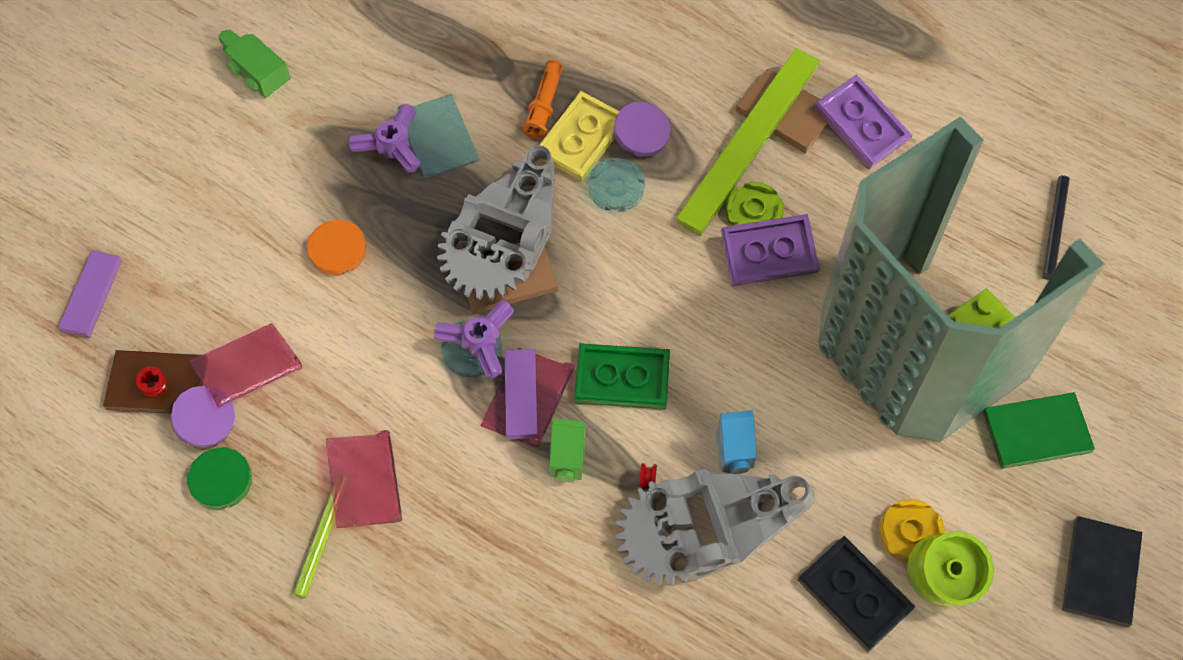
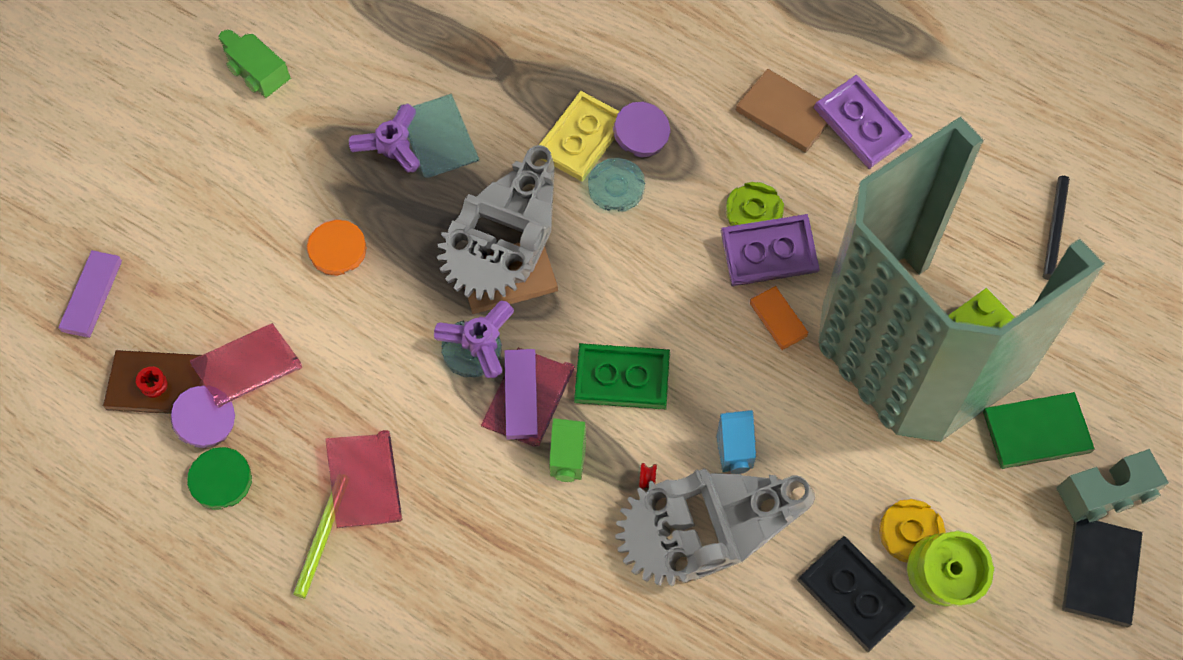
(540, 108): orange pin -> none
(747, 142): lime tile -> none
(778, 318): none -> orange tile
(1091, 496): none -> sand green arch

